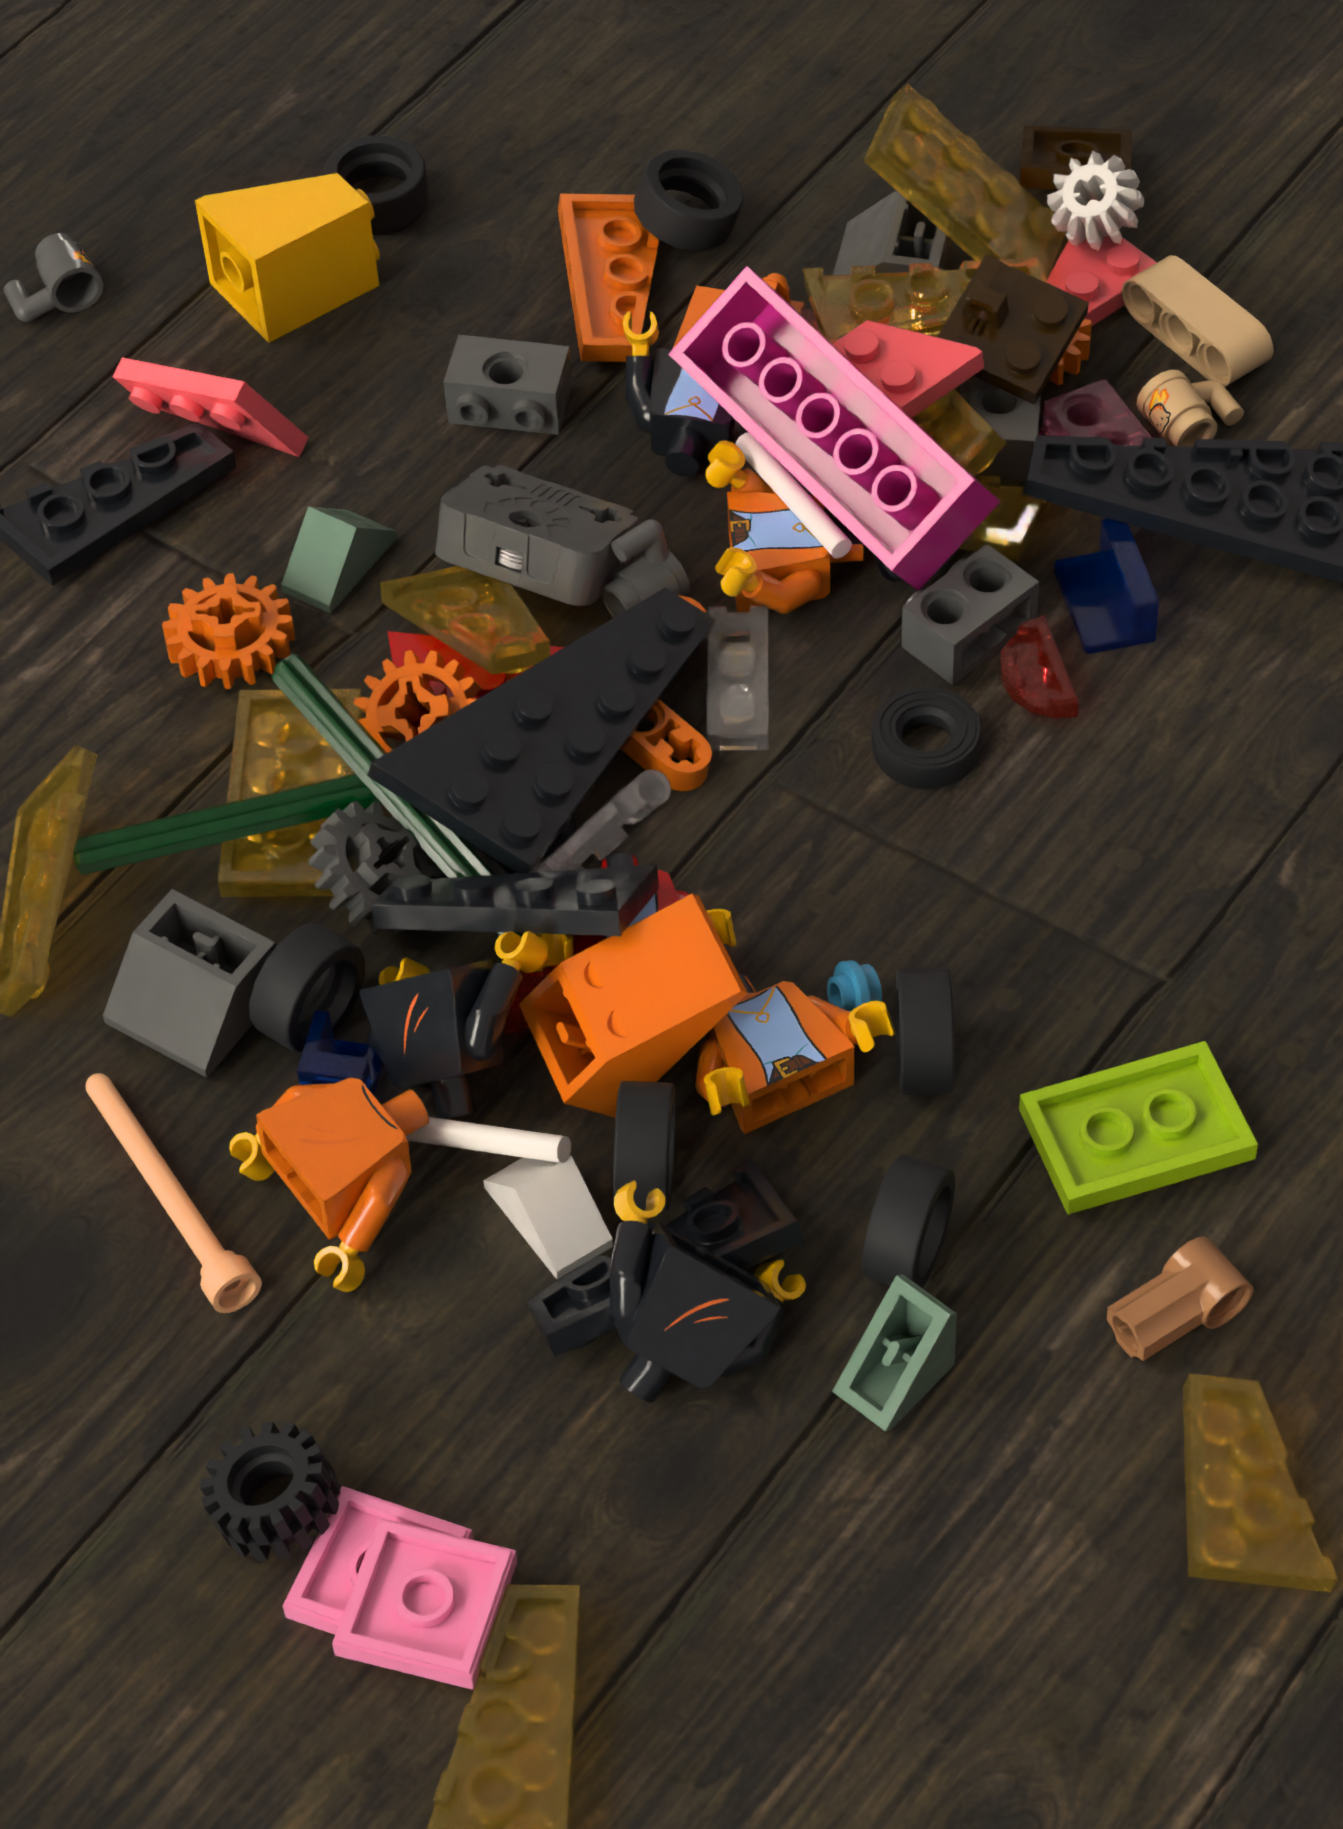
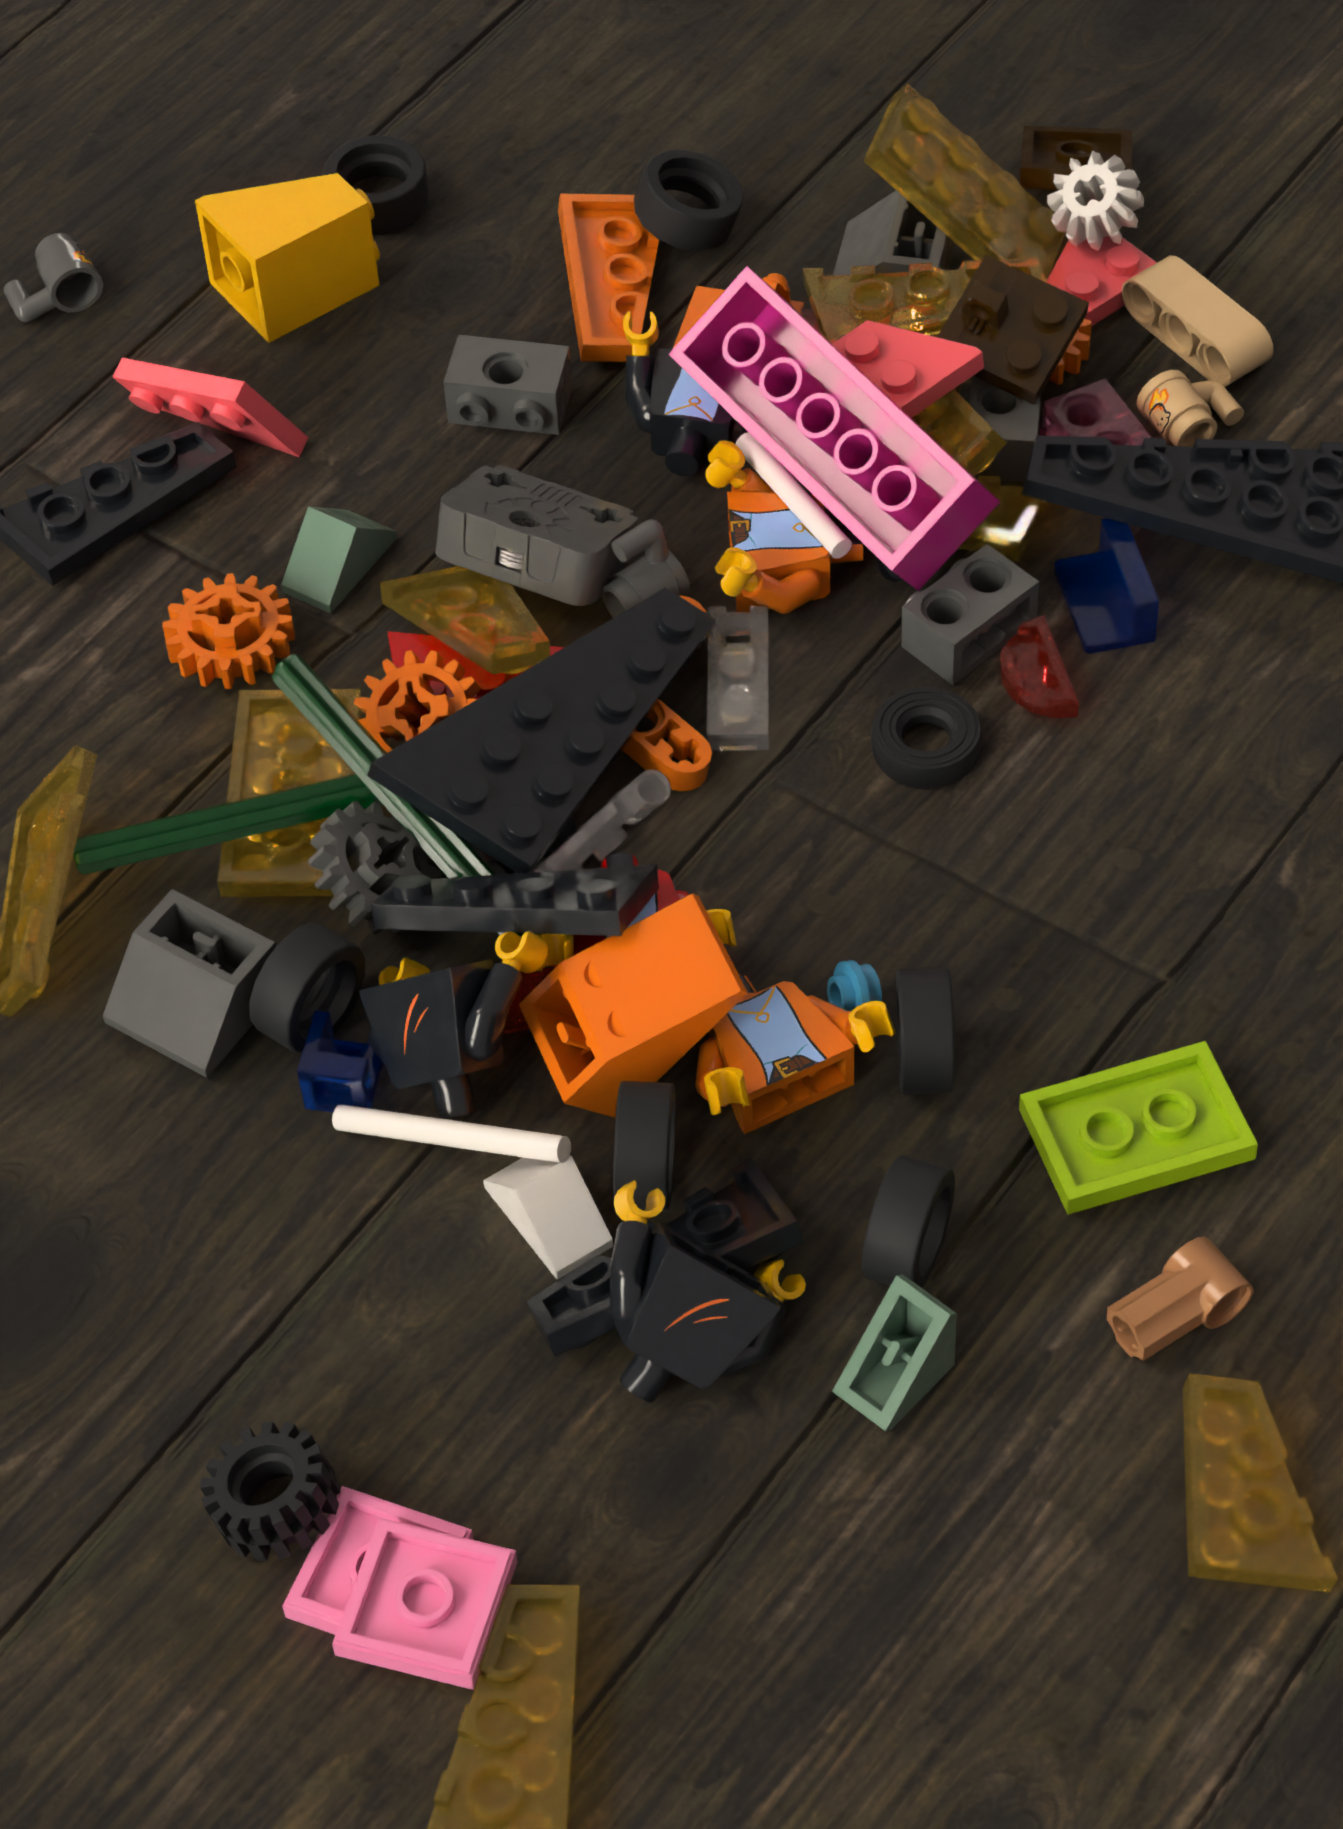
(226, 1277): light nougat piece -> none
(339, 1159): orange torso -> none

